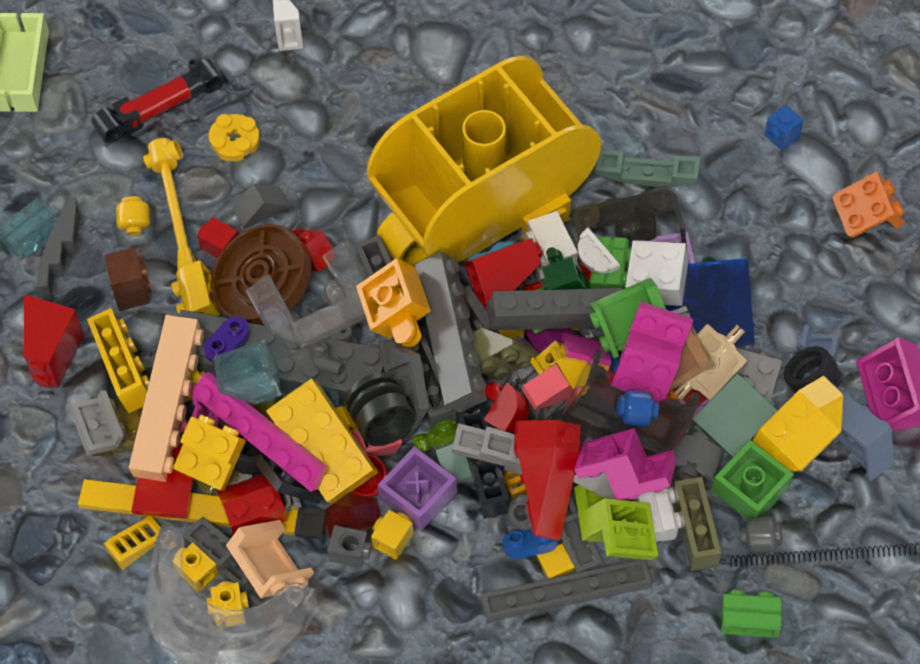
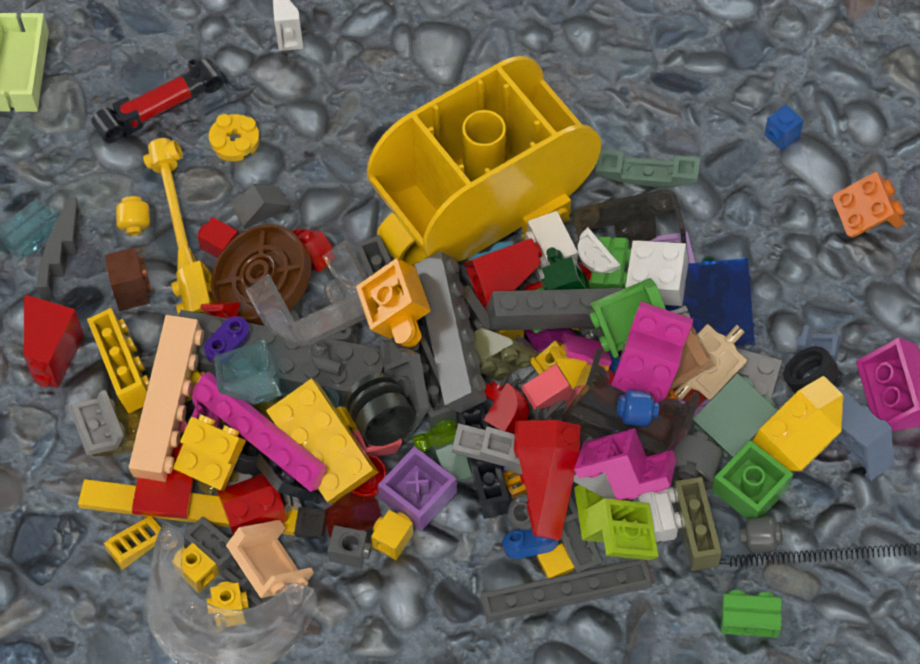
(221, 309): none -> red slope

